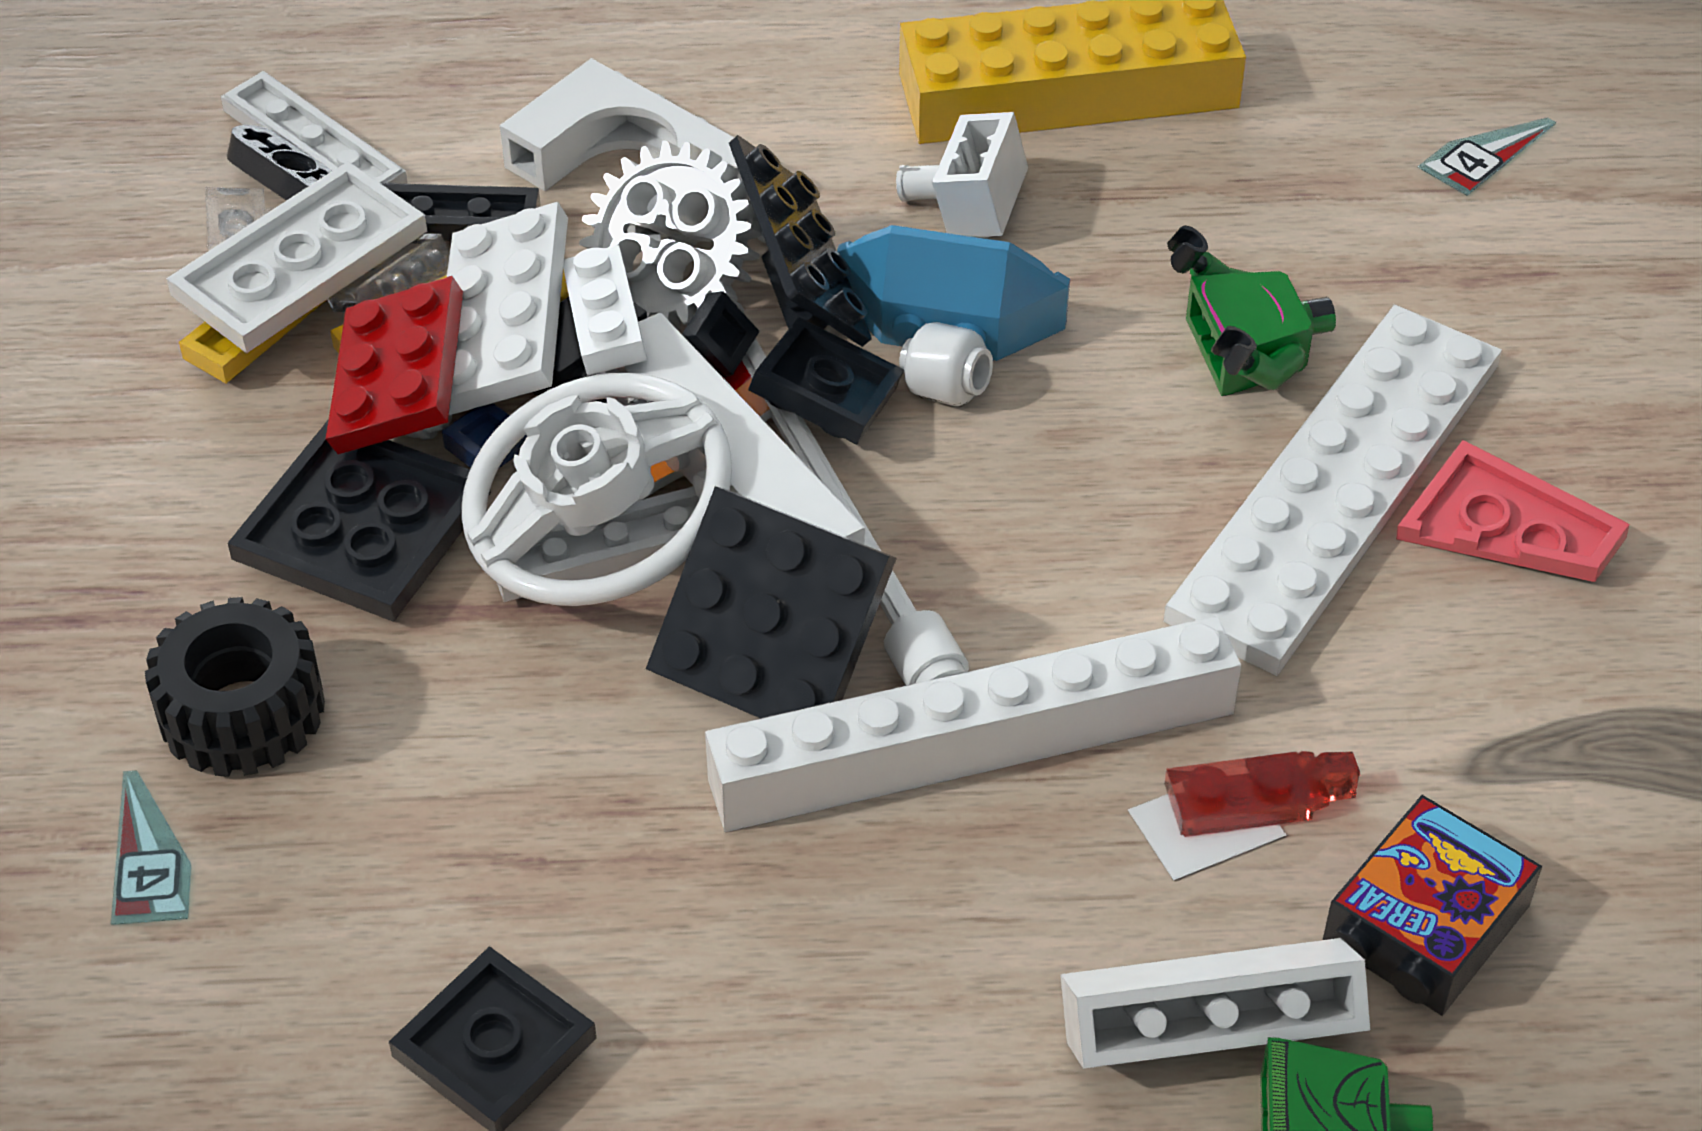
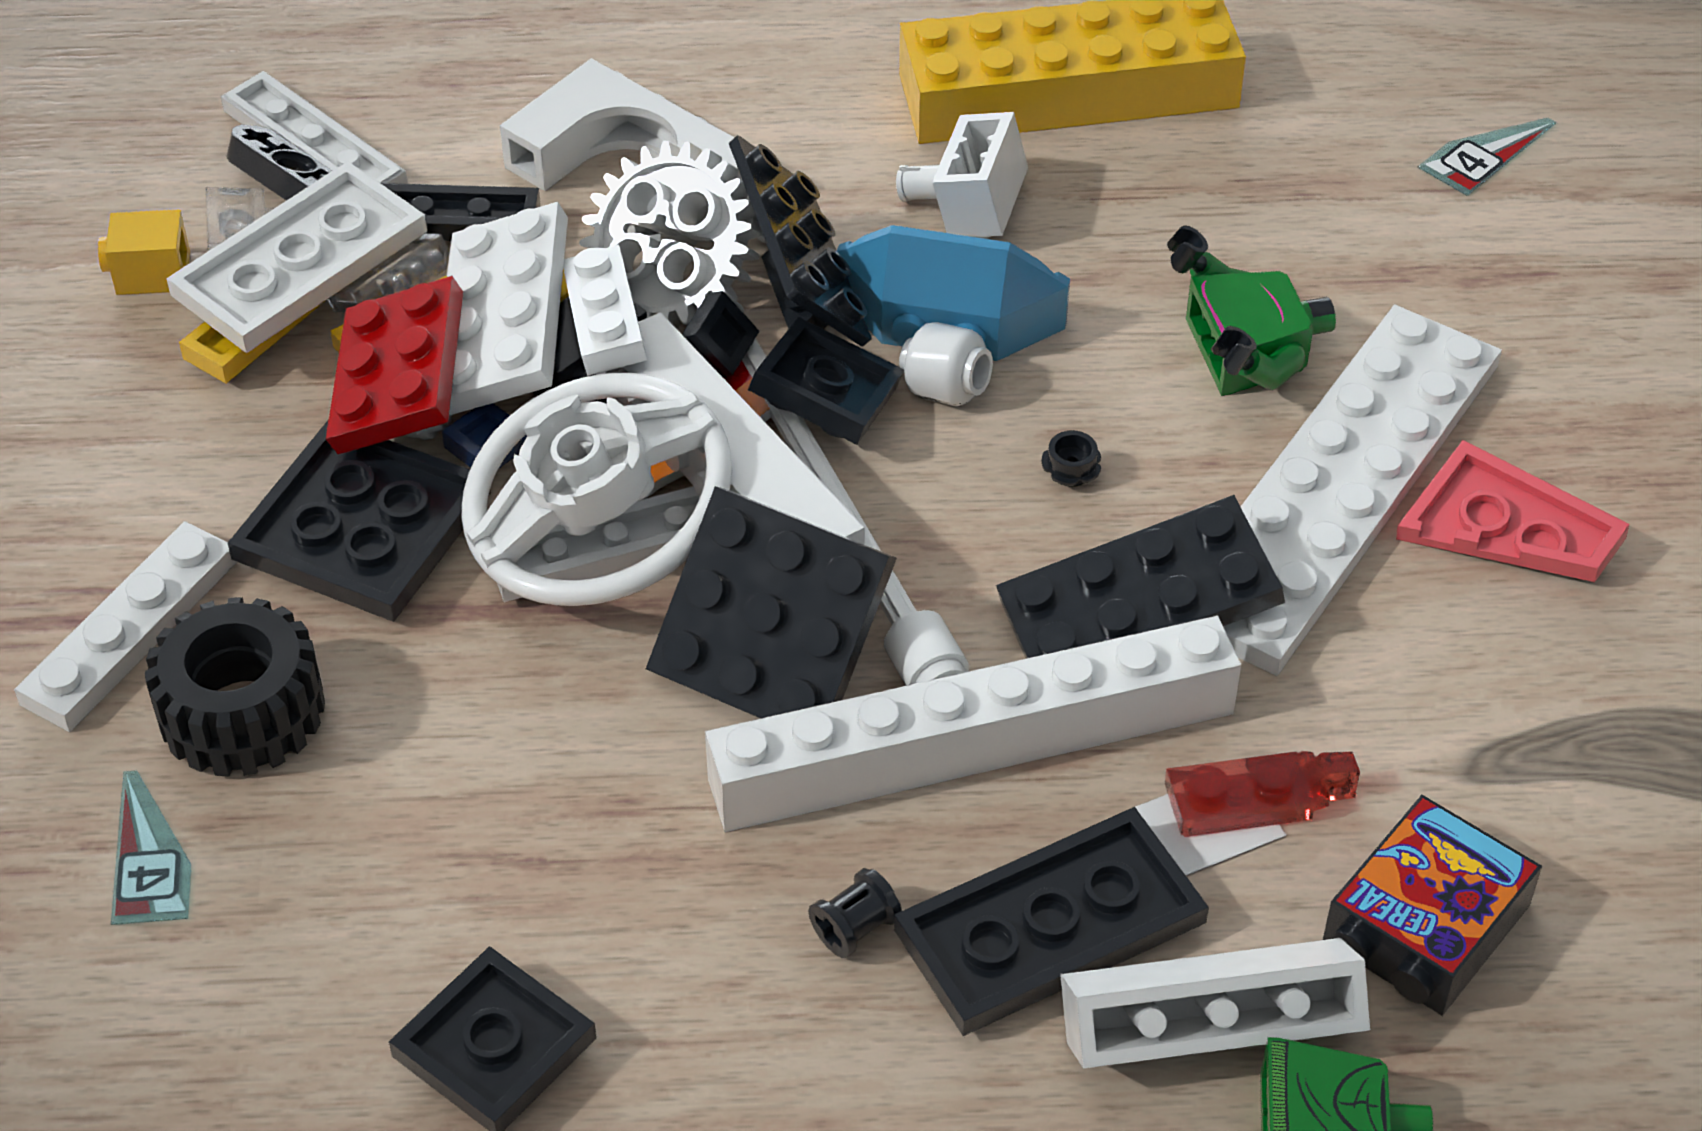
(124, 627): none -> white plate
(143, 250): none -> yellow brick
(854, 912): none -> black bush
(1049, 914): none -> black plate
(1072, 458): none -> black plate
(1144, 582): none -> black plate

